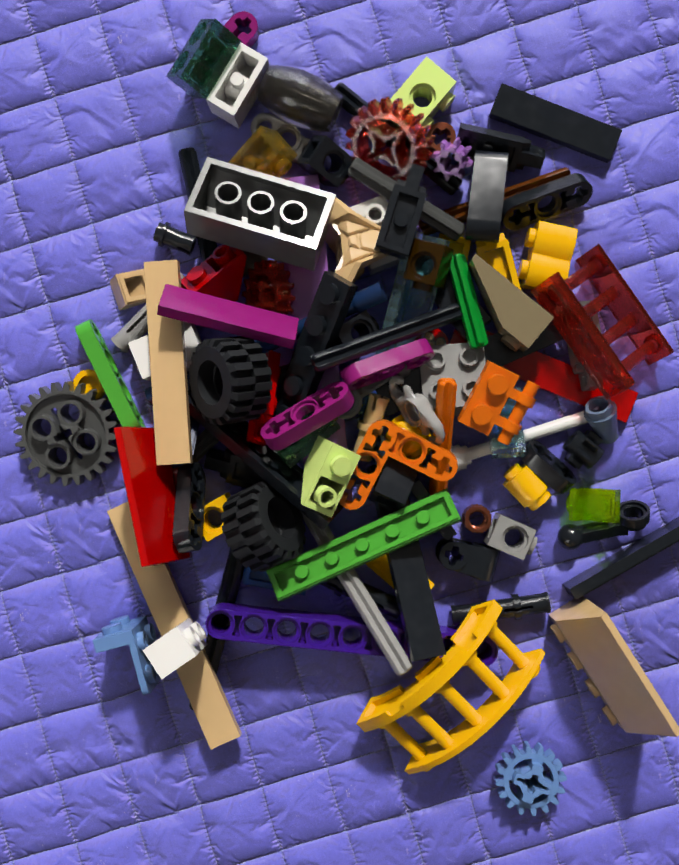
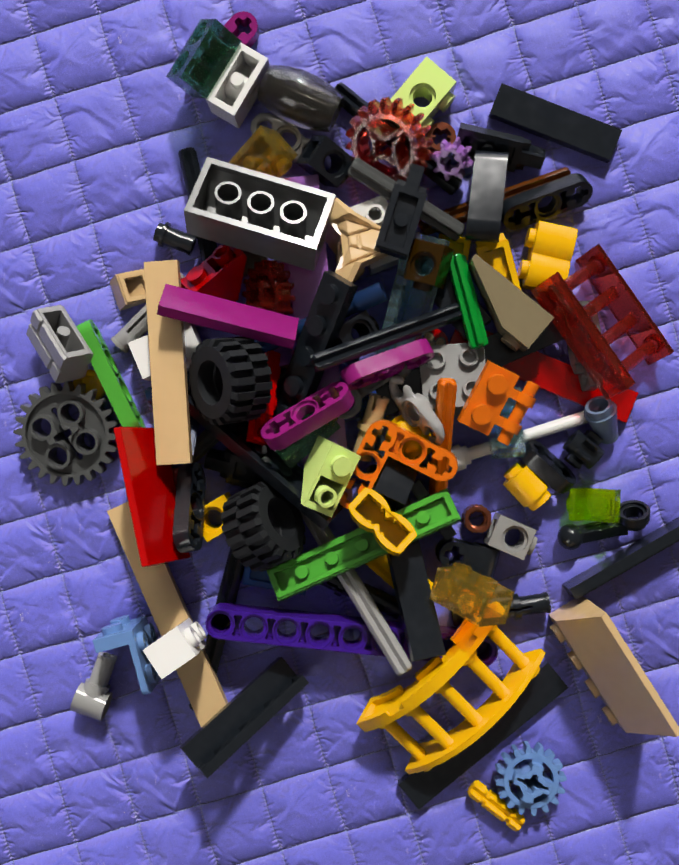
(59, 343): none -> light grey brick
(94, 696): none -> light grey pin
(243, 717): none -> black fence
(389, 528): none -> yellow brick
(471, 595): none -> clear yellow brick
(495, 805): none -> yellow axle
(539, 692): none -> black tile

